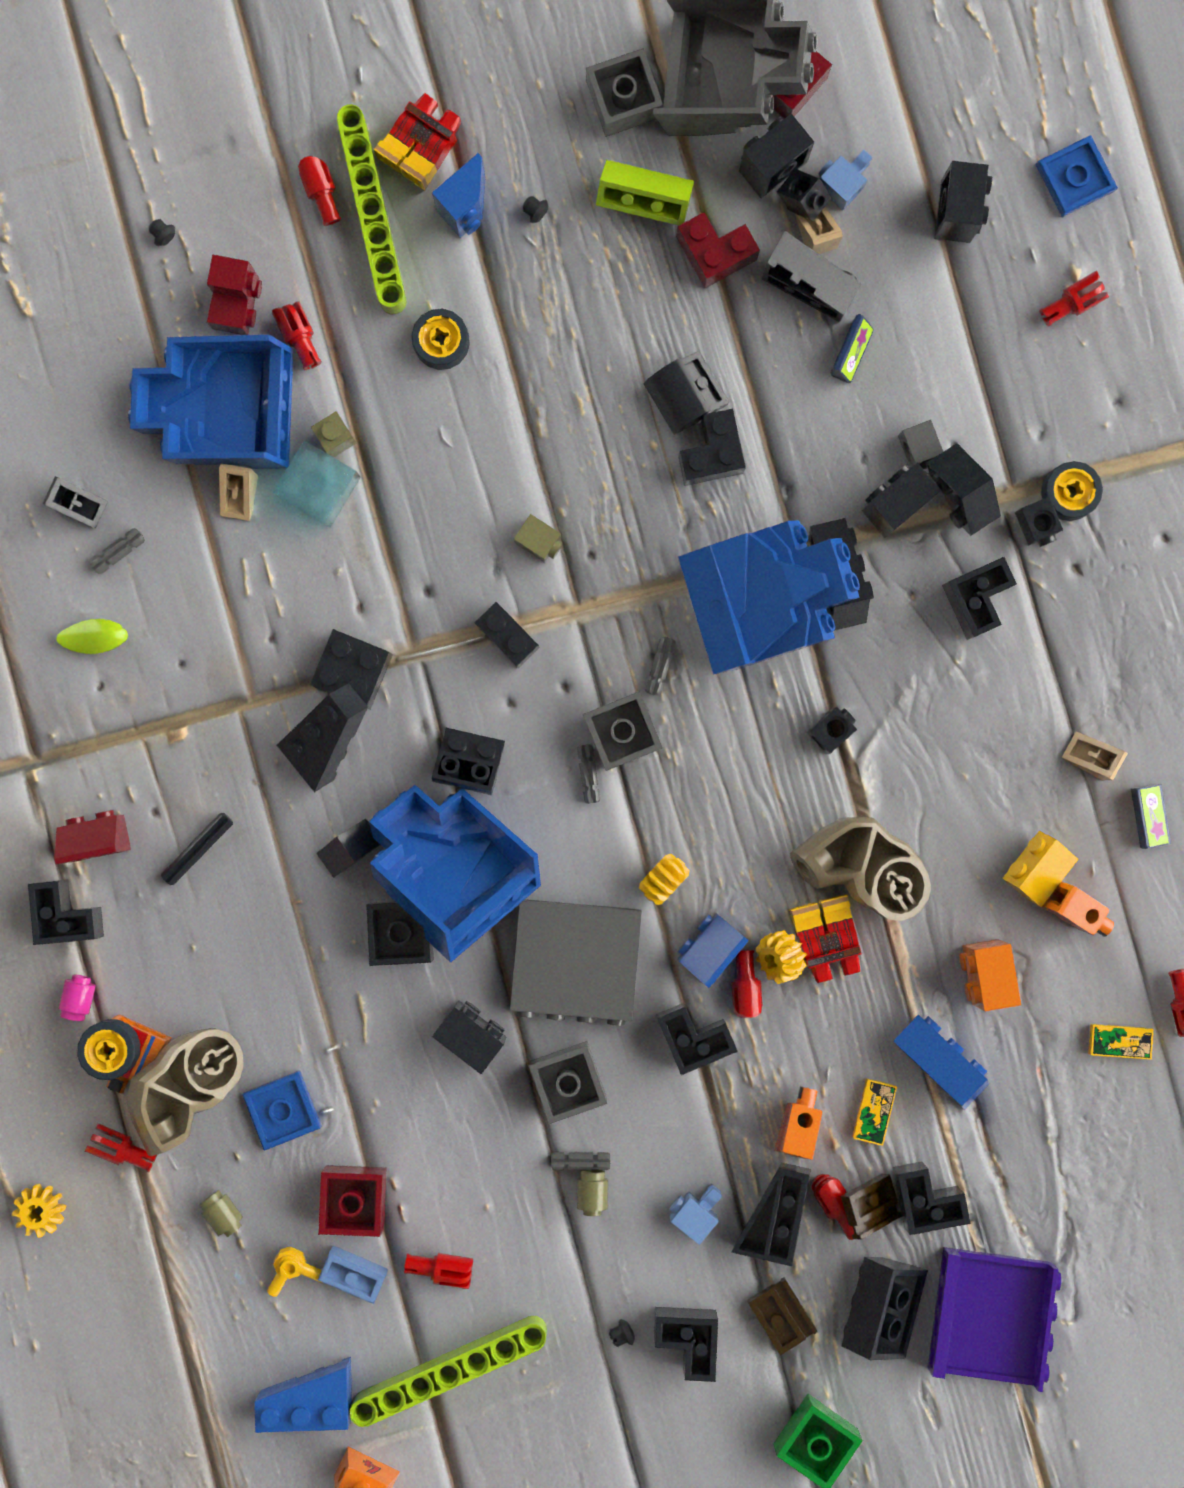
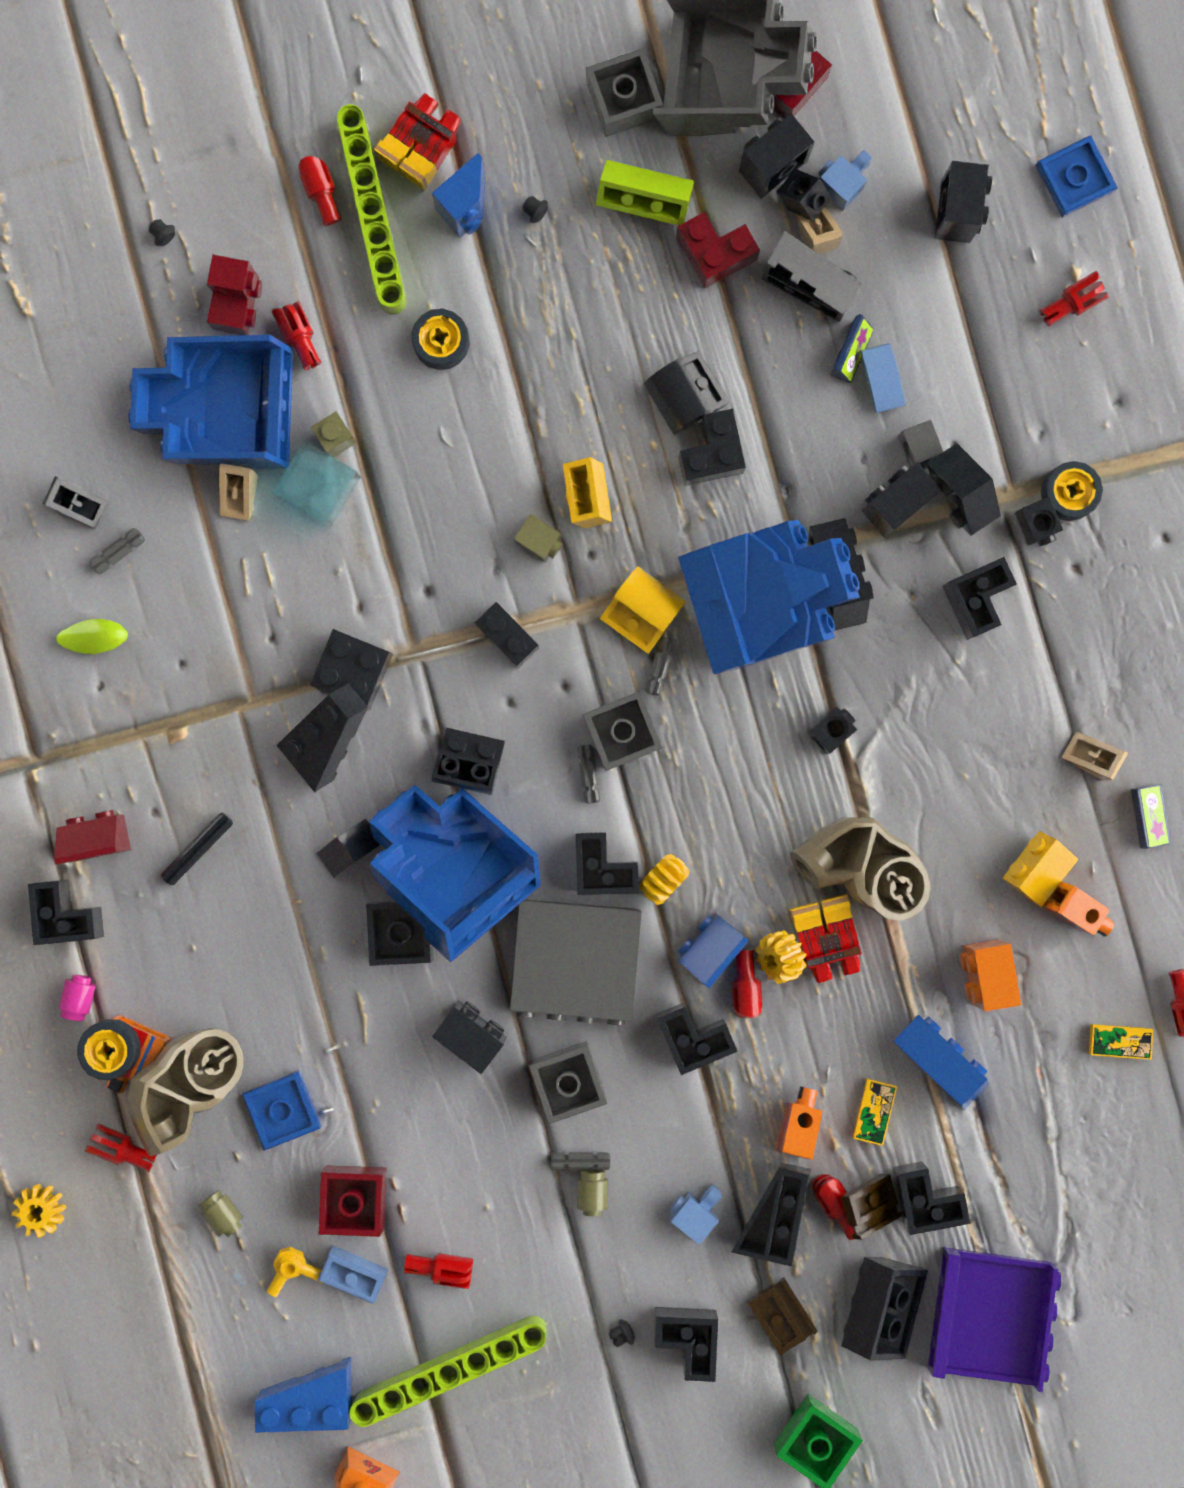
(587, 493): none -> yellow brick
(597, 875): none -> black brick
(642, 609): none -> yellow brick
(883, 377): none -> medium blue slope

